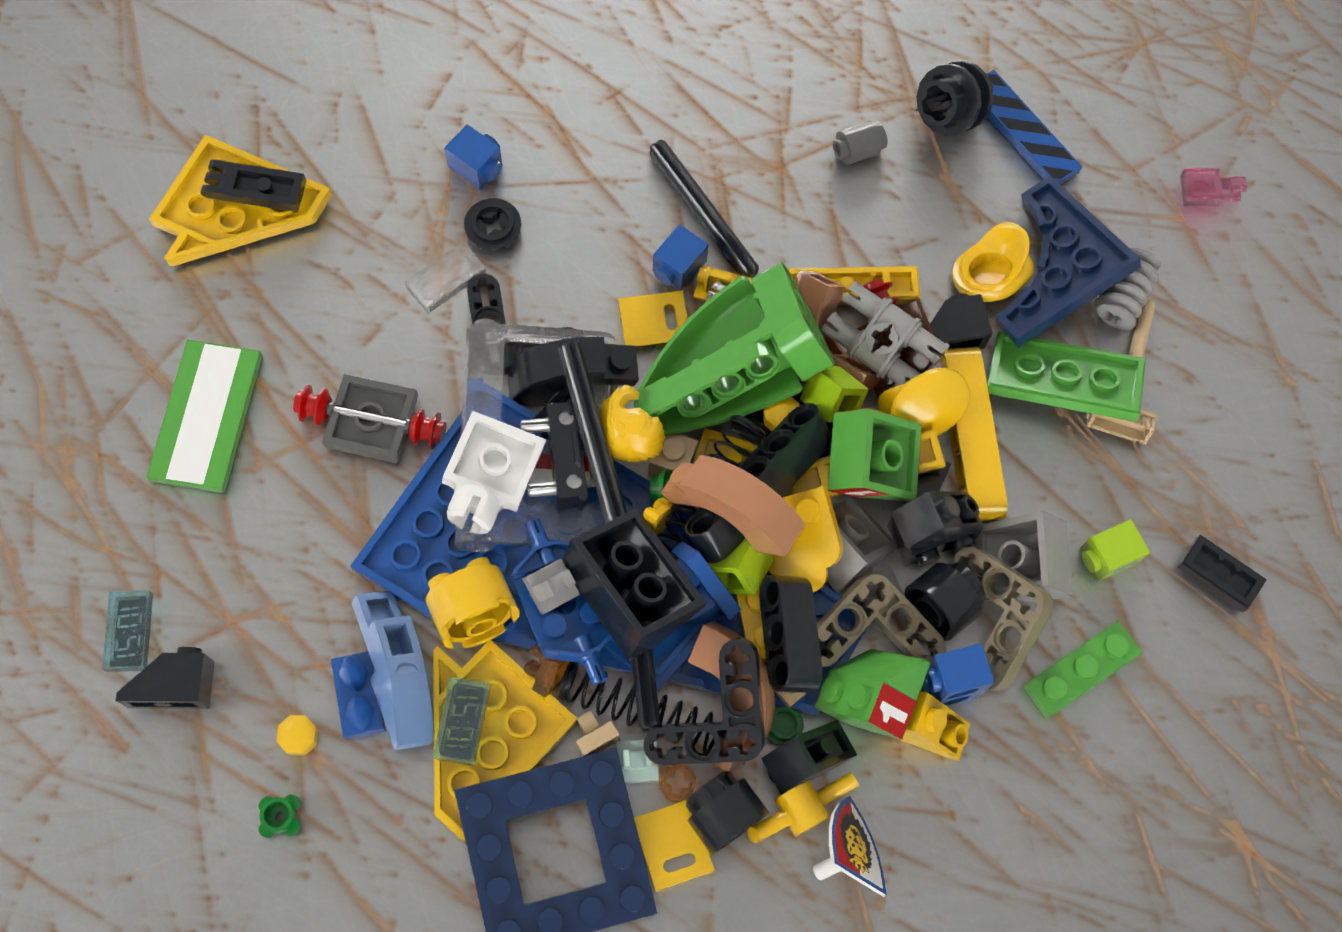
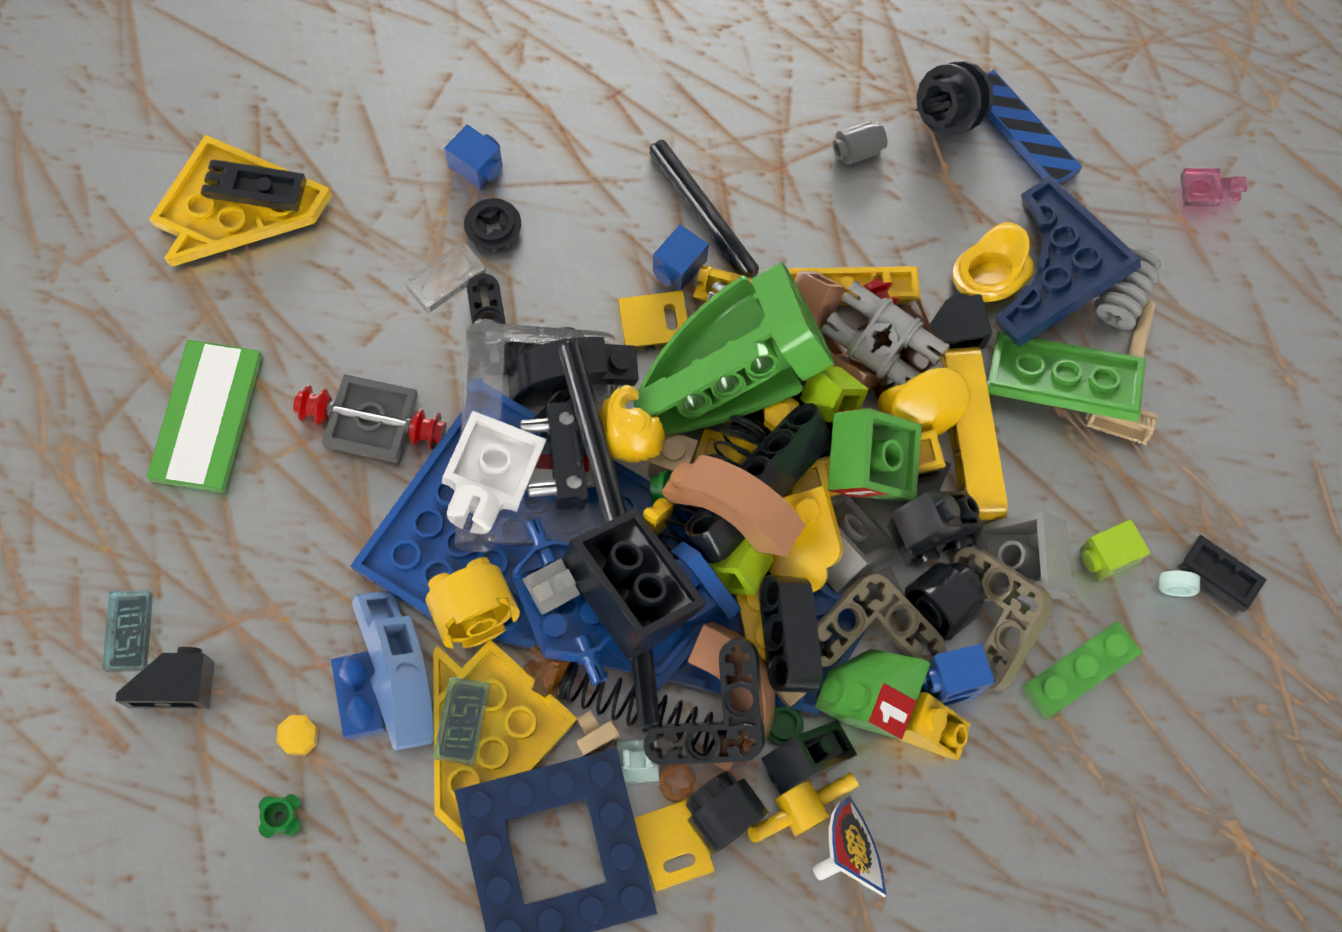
(1179, 583): none -> light aqua tile

